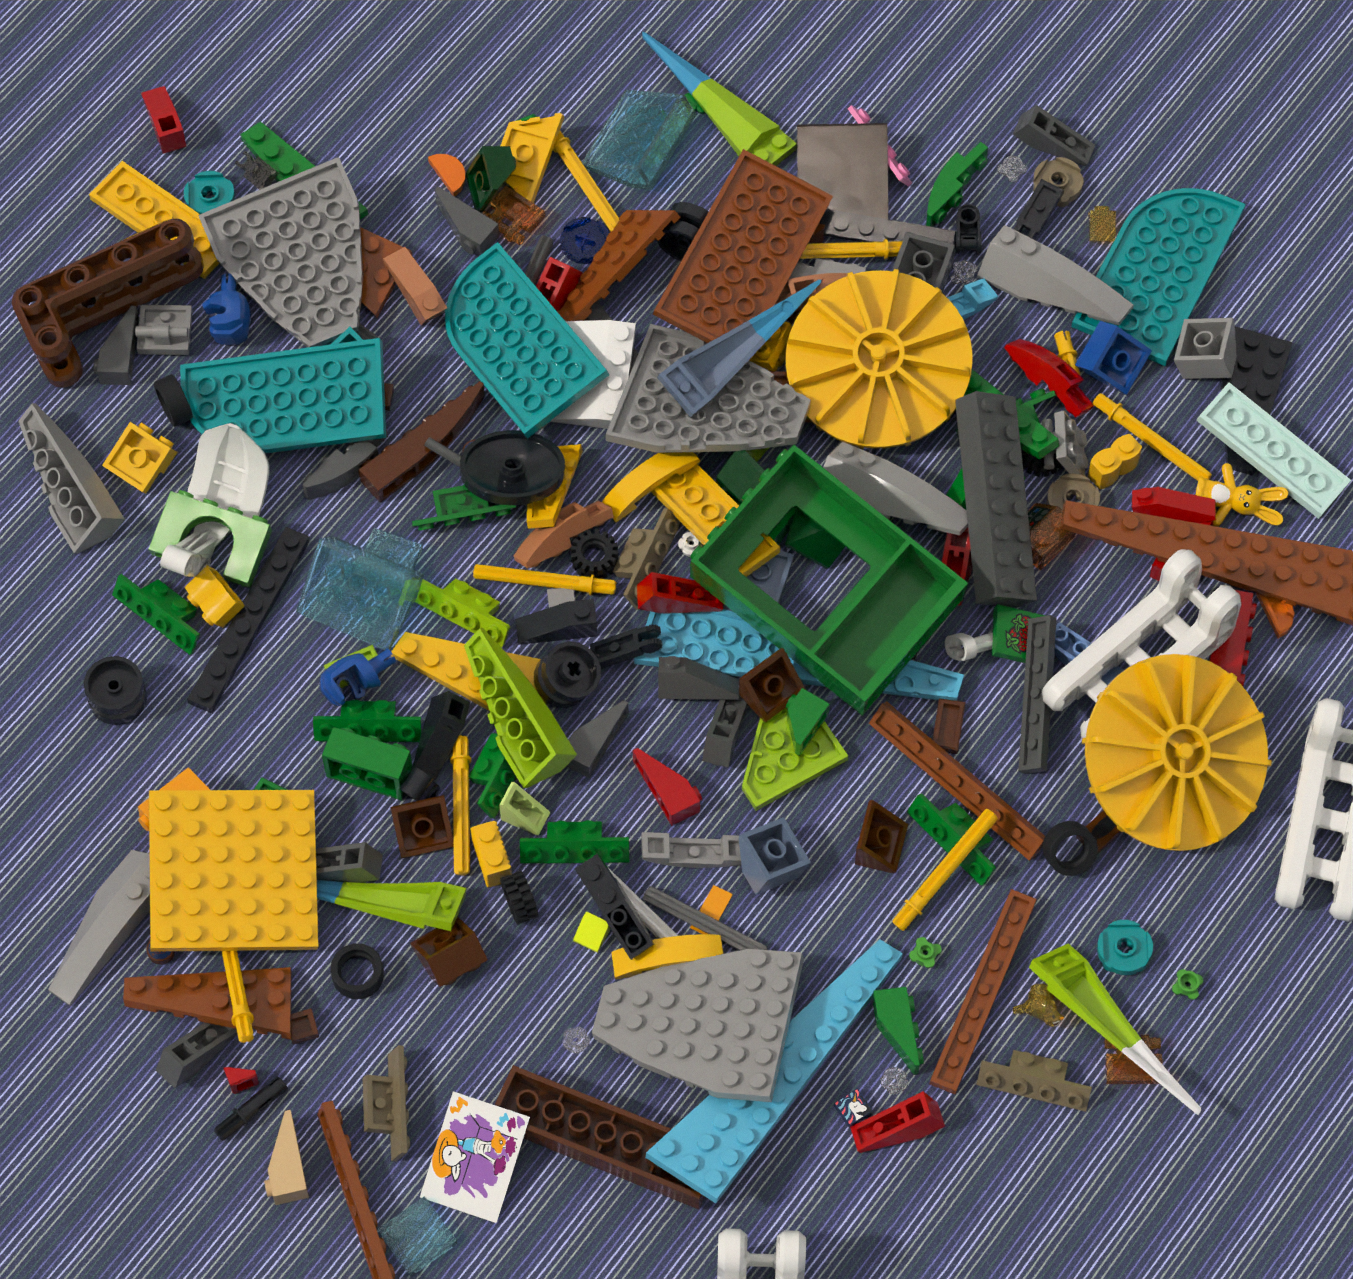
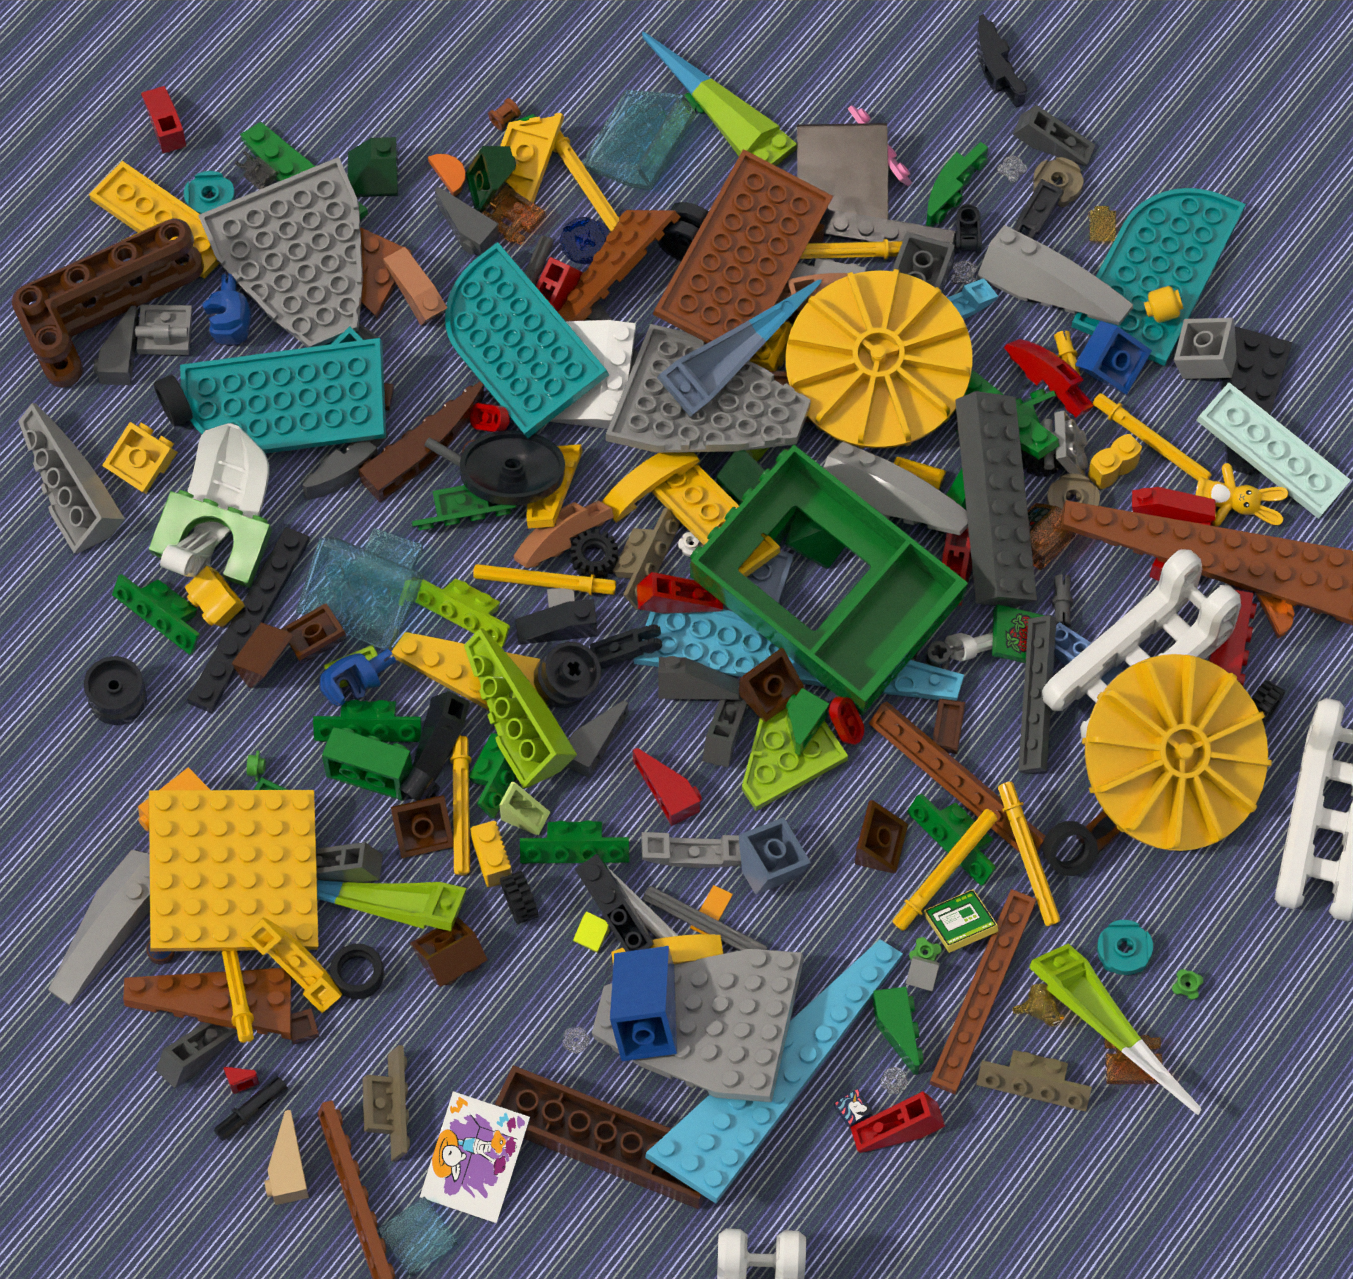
(256, 765): none -> bright green plate
(260, 653): none -> reddish brown slope
(296, 961): none -> yellow slope
(315, 633): none -> reddish brown slope
(374, 167): none -> dark green slope
(489, 417): none -> red plate
(504, 114): none -> dark orange bush
(644, 1003): none -> blue slope
(846, 720): none -> red plate
(922, 973): none -> light grey tile
(927, 473): none -> yellow tile
(943, 652): none -> dark grey bush
(961, 920): none -> tile
(995, 65): none -> black slope
(1028, 853): none -> yellow axle
(1062, 600): none -> dark grey pin
(1163, 304): none -> yellow head
(1268, 699): none -> black tyre

